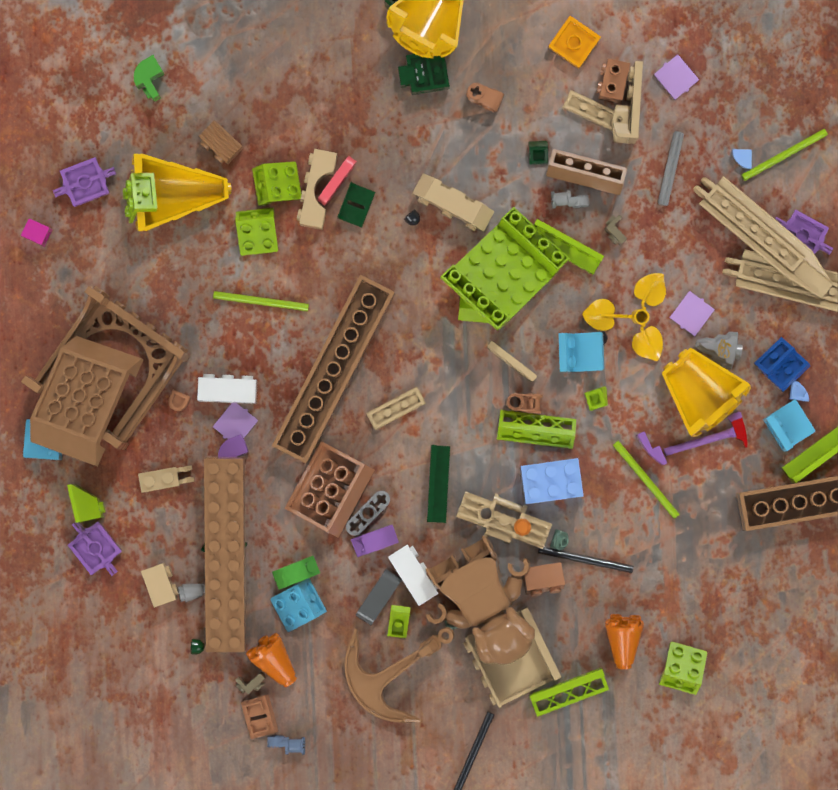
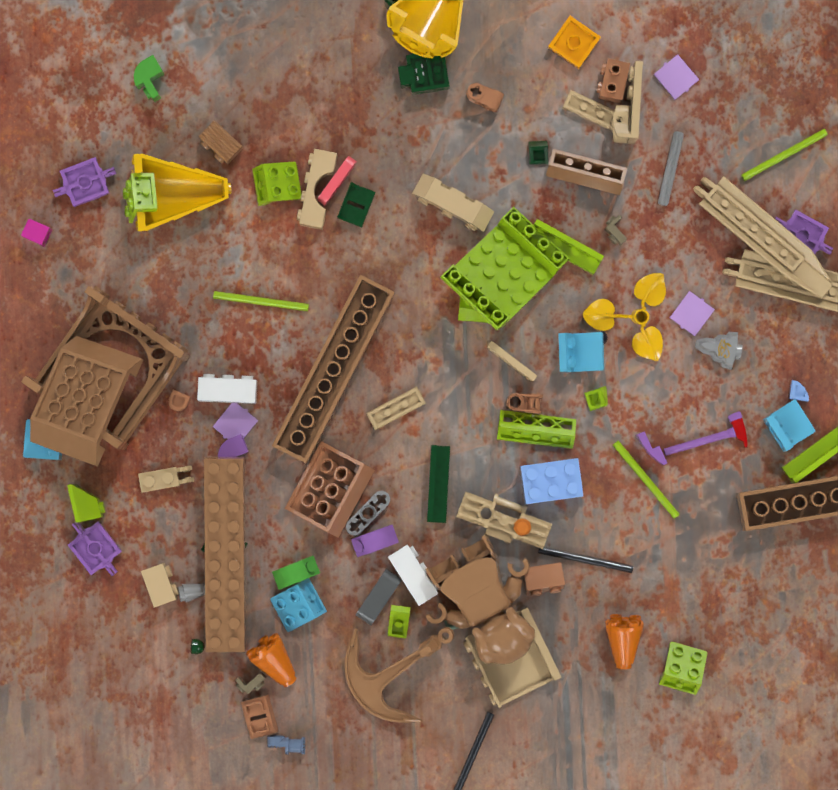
(256, 231): lime bracket -> none
(412, 218): black hinge -> none
(560, 540): sand green plate -> none
(565, 198): light grey connector -> none
(568, 685): lime fence -> none
(703, 390): yellow cone -> none
(743, 157): light blue tile -> none
(782, 364): blue slope -> none

